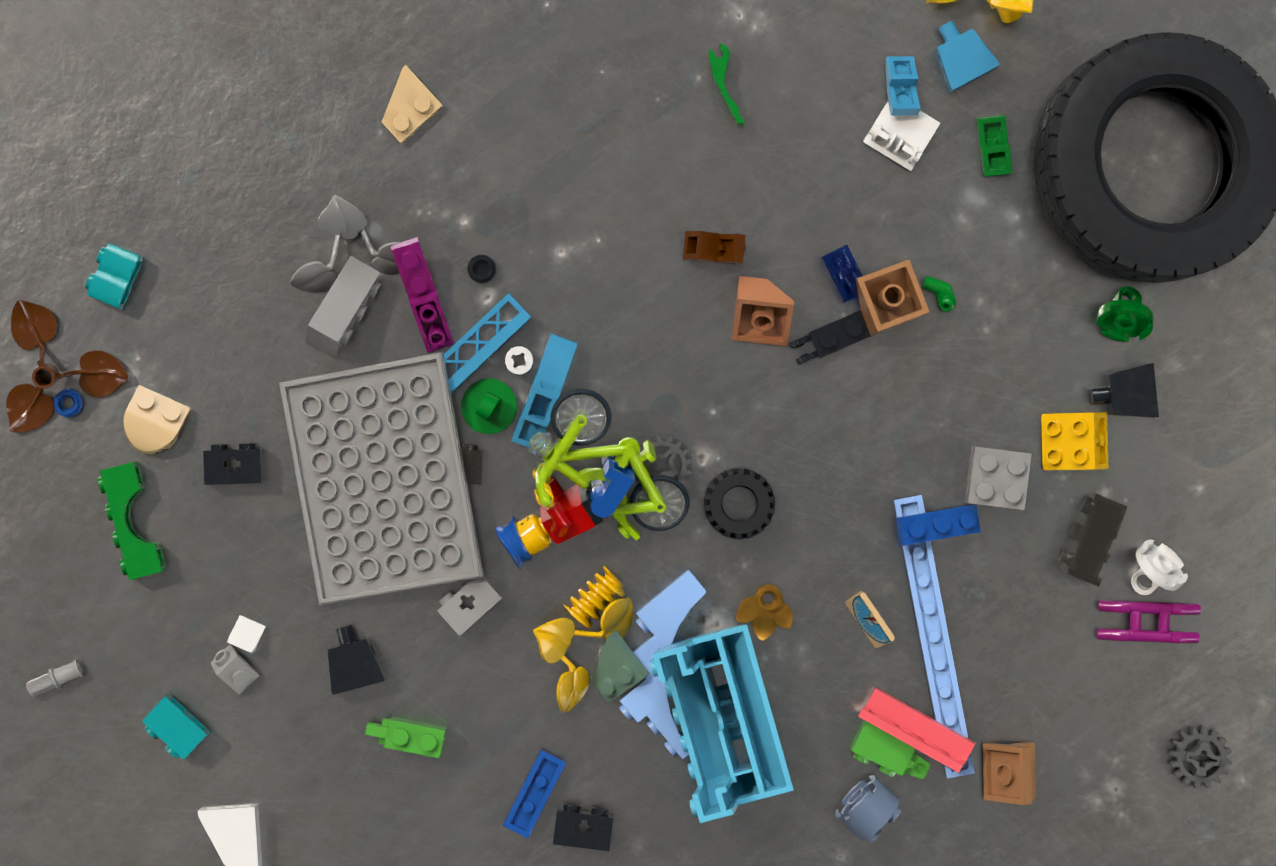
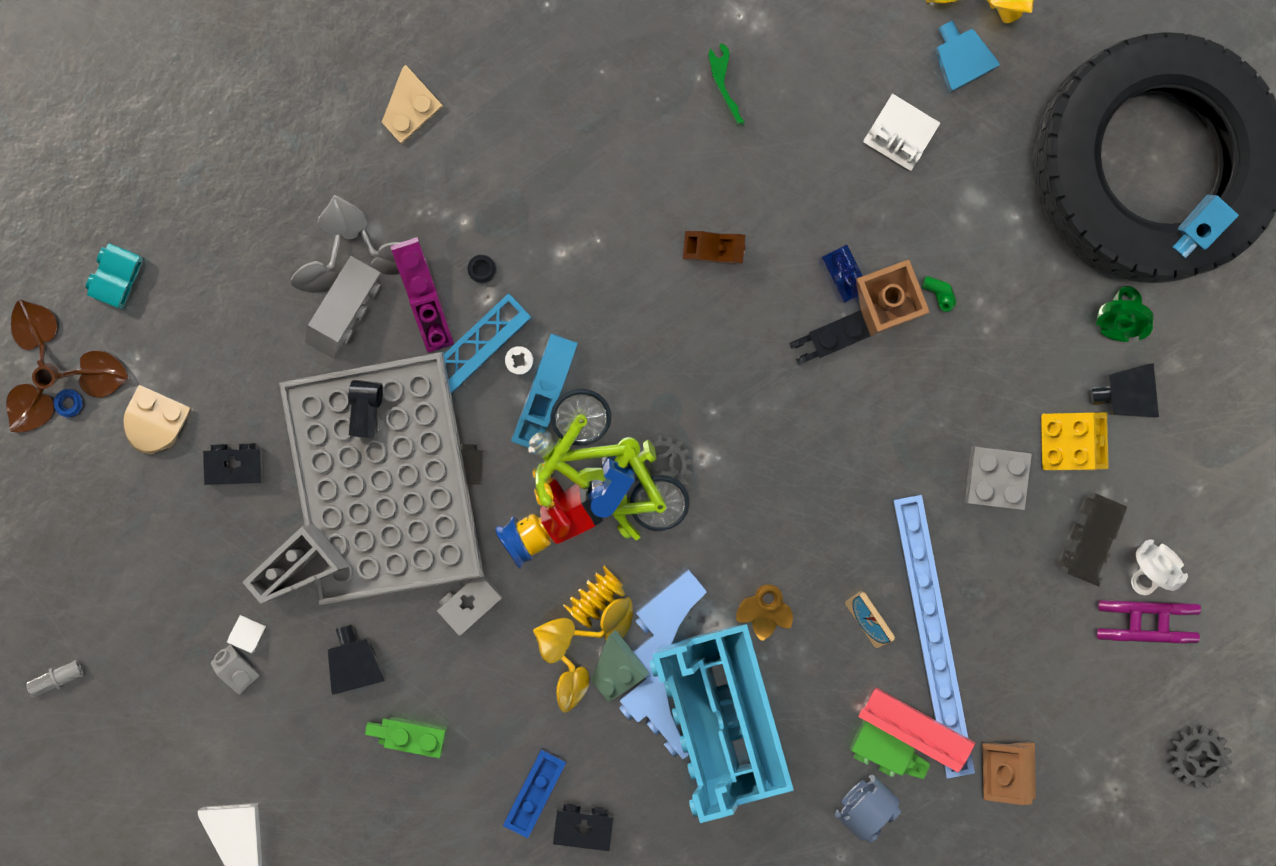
(121, 487): green arch -> none
(175, 727): teal brick -> none
(297, 563): none -> light grey wedge
(364, 401): none -> black piece
(489, 406): green tile -> none
(739, 528): black tyre -> none
(761, 312): nougat slope -> none
(901, 85): dark azure slope -> none
(937, 525): blue plate -> none
(994, 145): green slope -> none
(1213, 216): none -> dark azure torso

